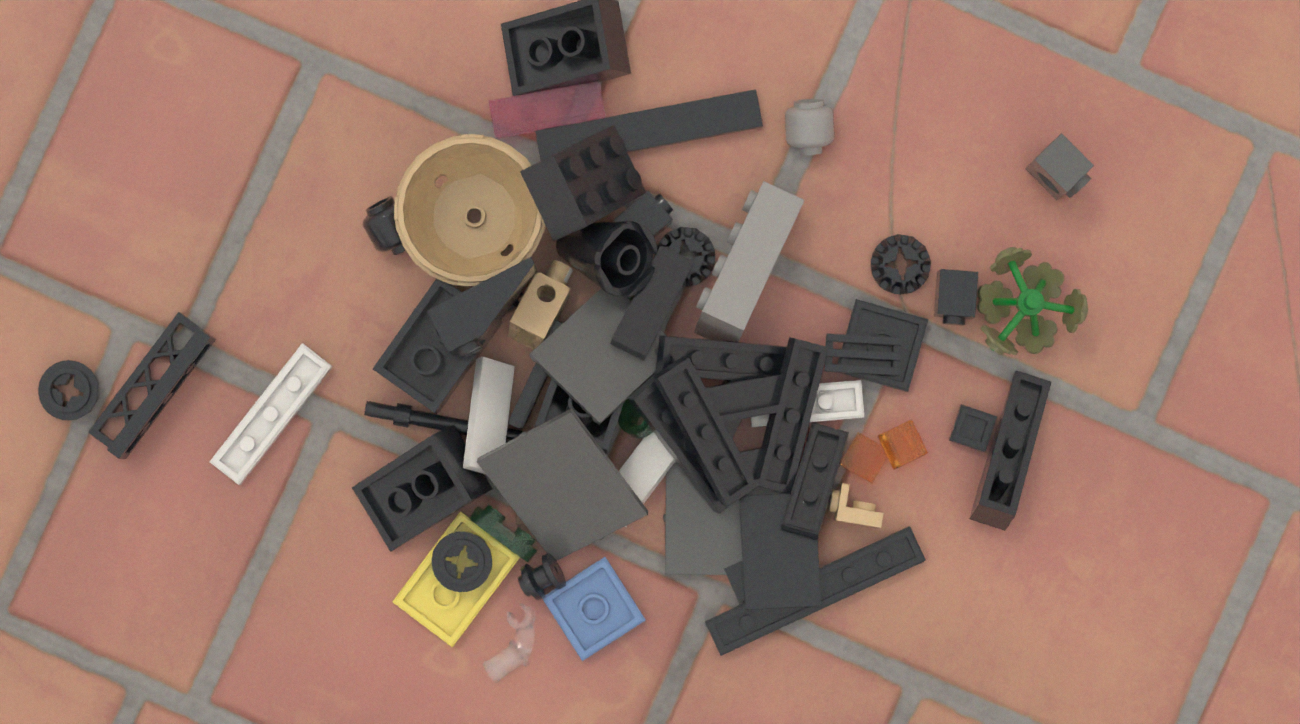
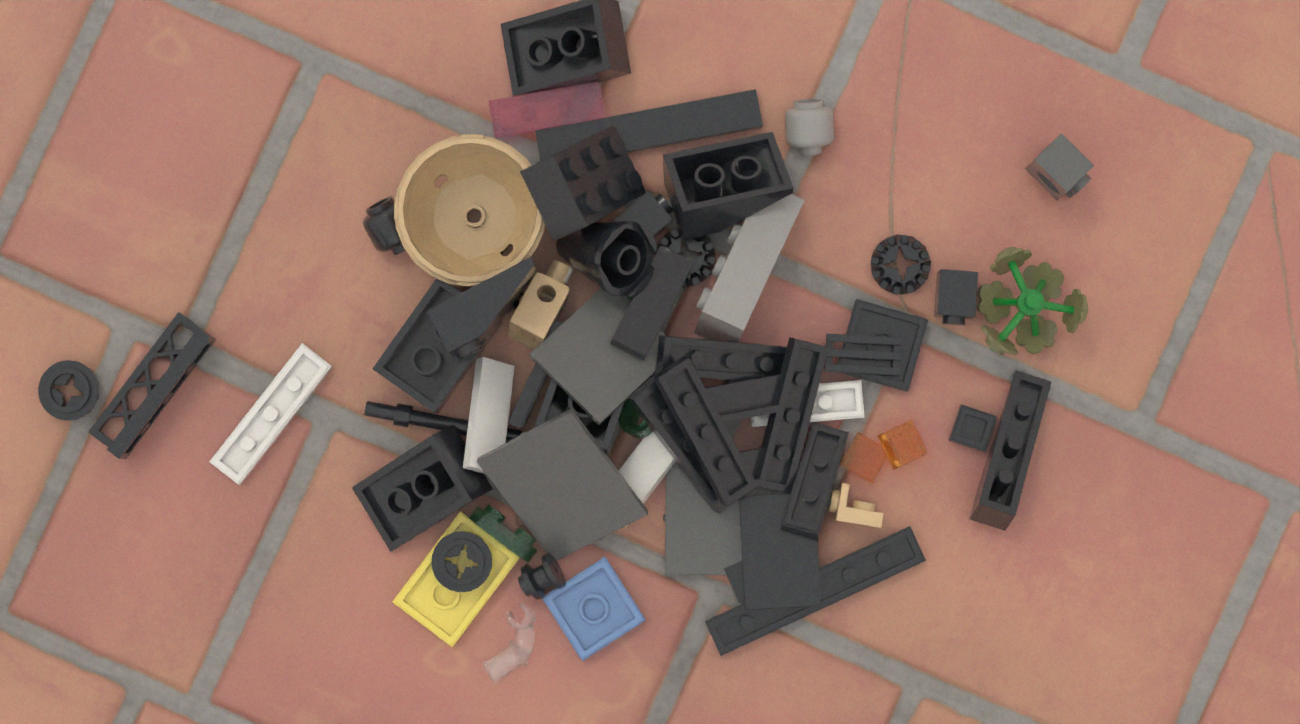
(724, 183): none -> black slope

